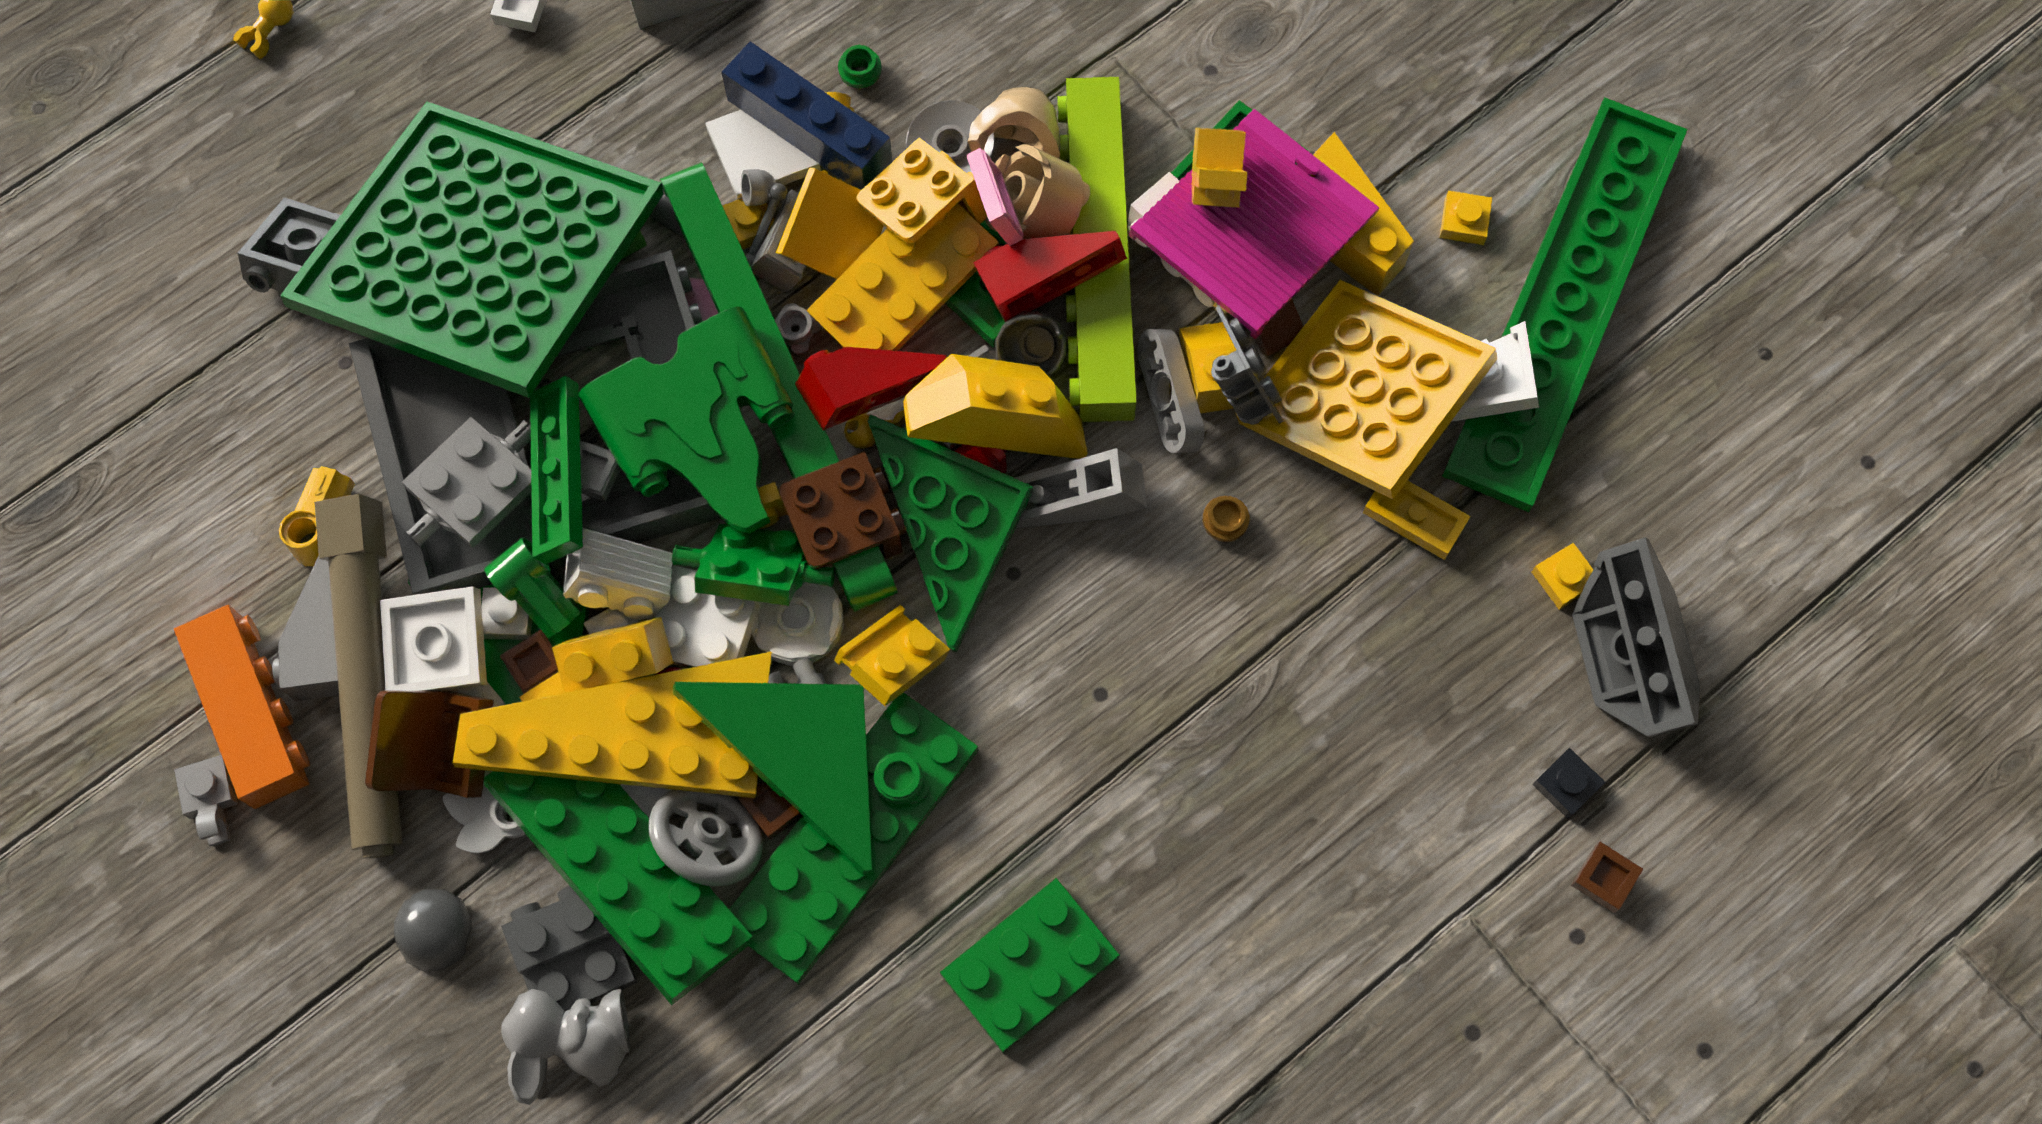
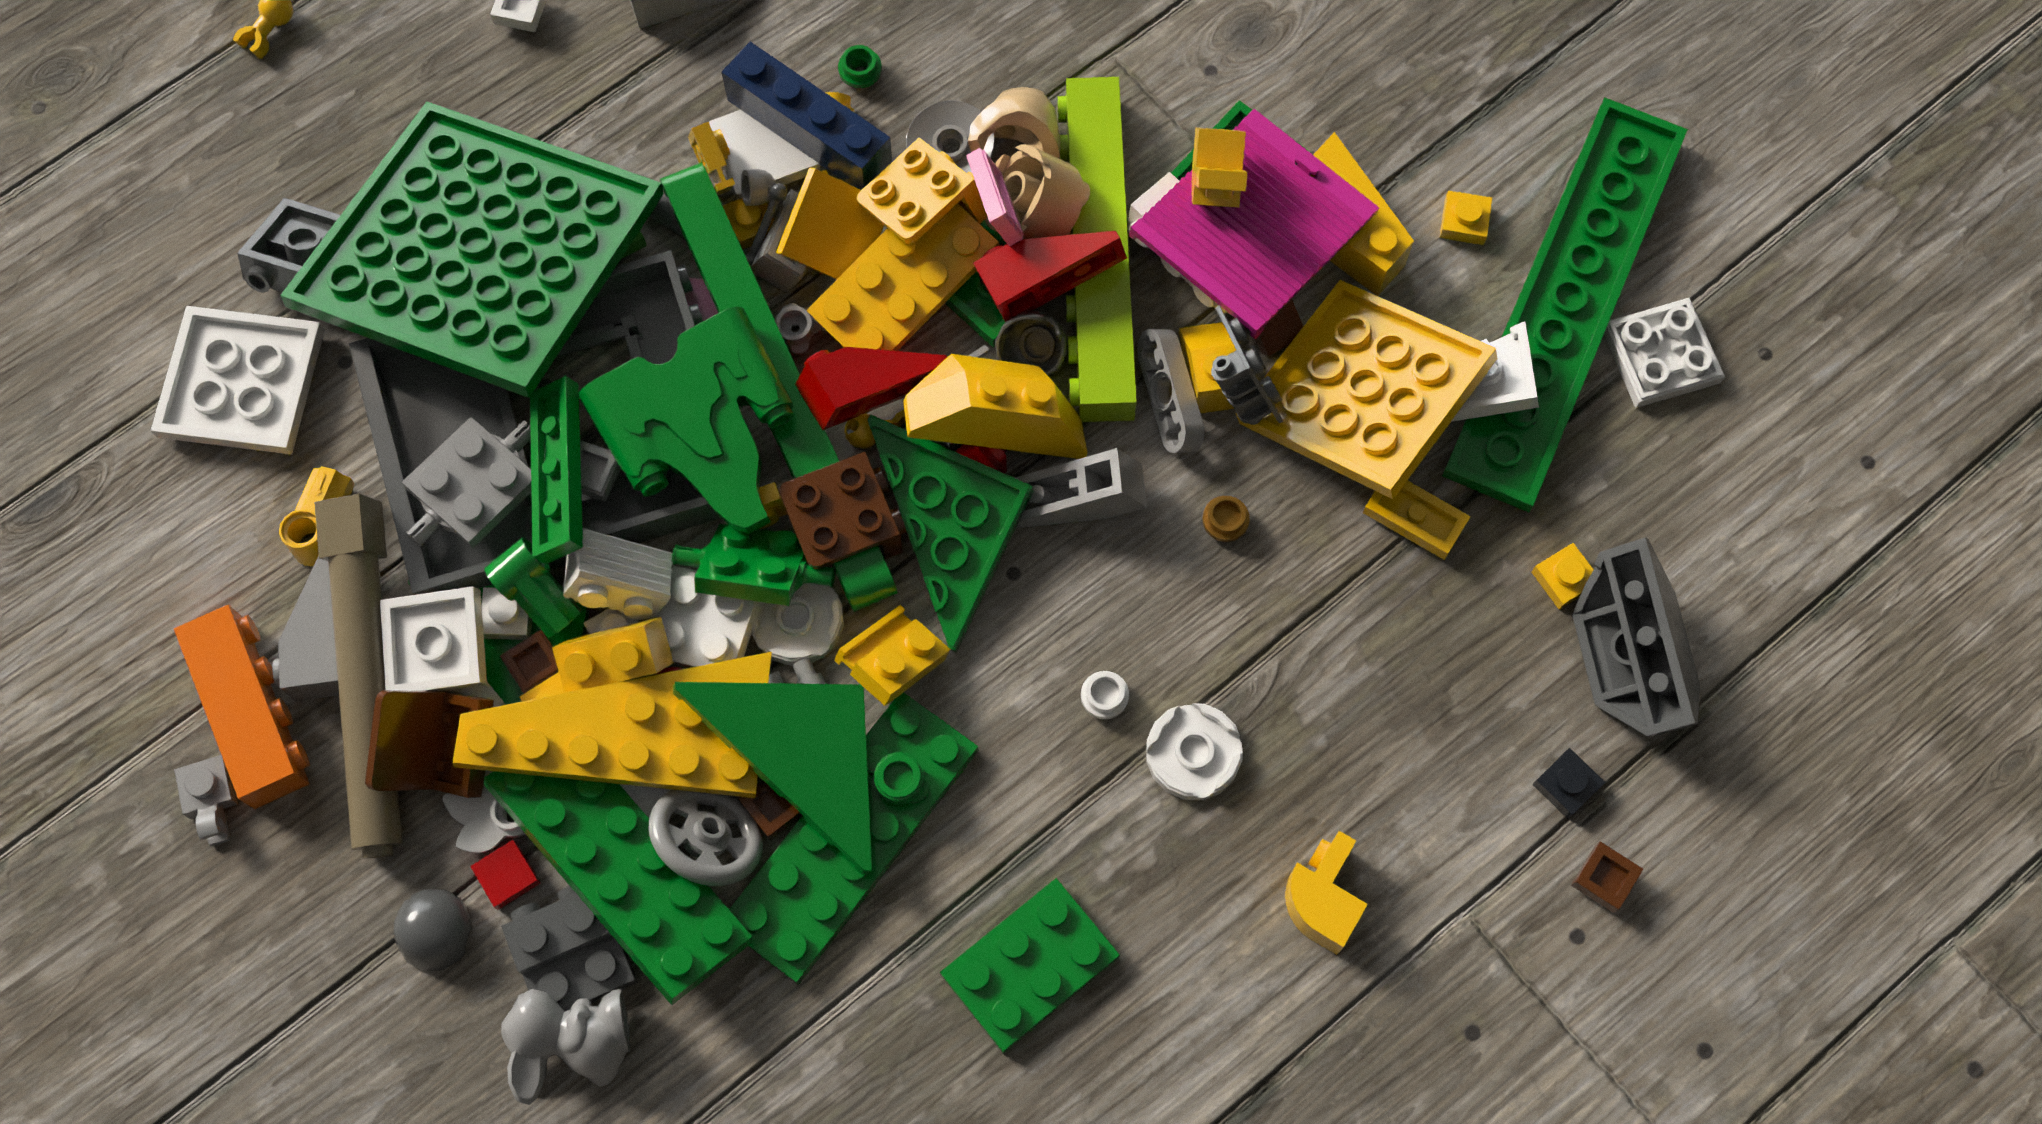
(238, 380): none -> white plate
(505, 874): none -> red tile
(712, 151): none -> yellow plate
(1104, 695): none -> white plate
(1194, 751): none -> white tile
(1319, 906): none -> yellow brick
(1663, 352): none -> white tile

